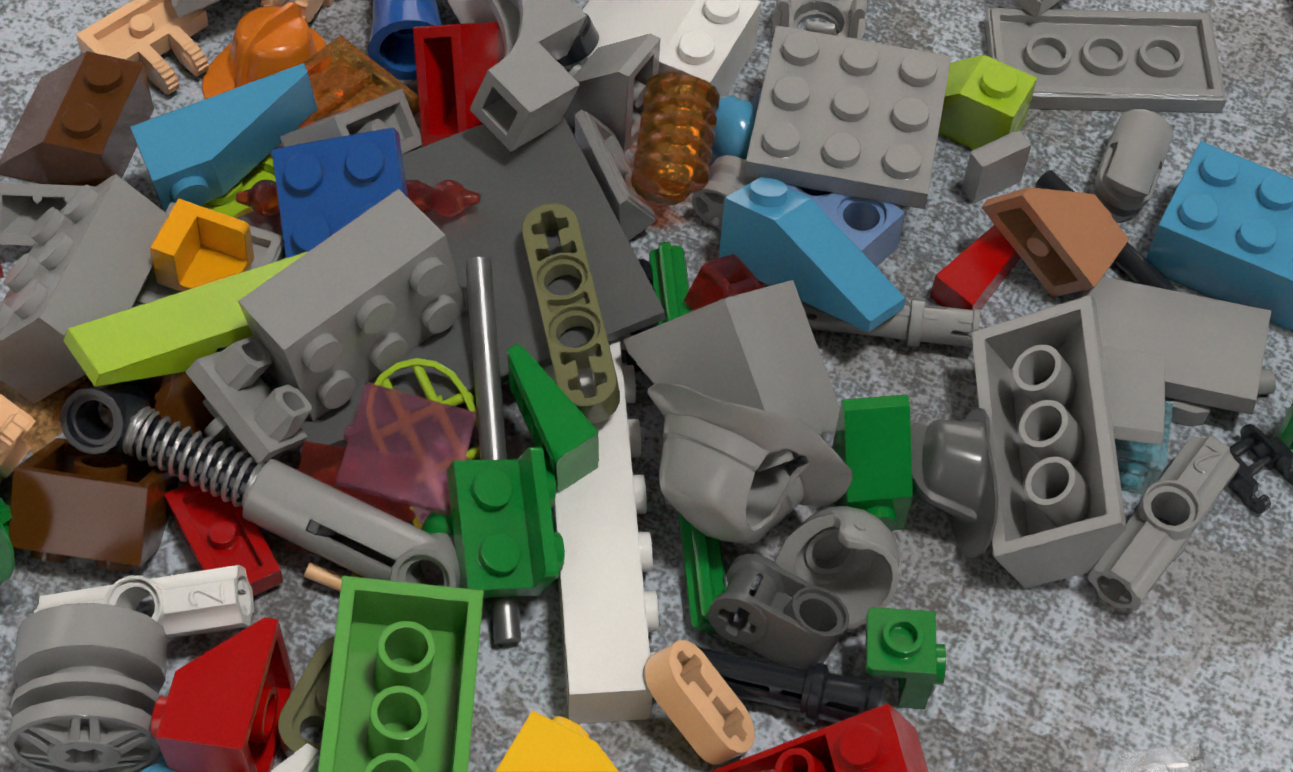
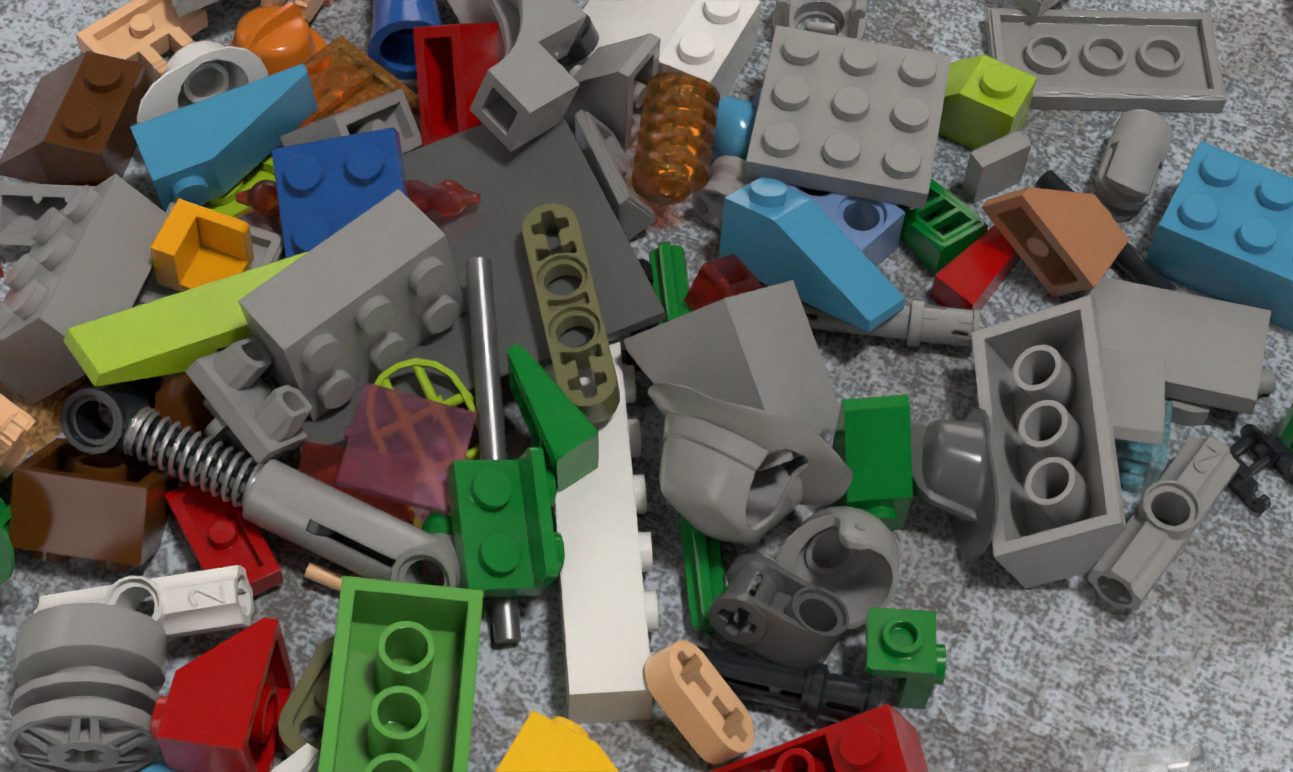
(197, 74): none -> white piece
(923, 237): none -> green slope

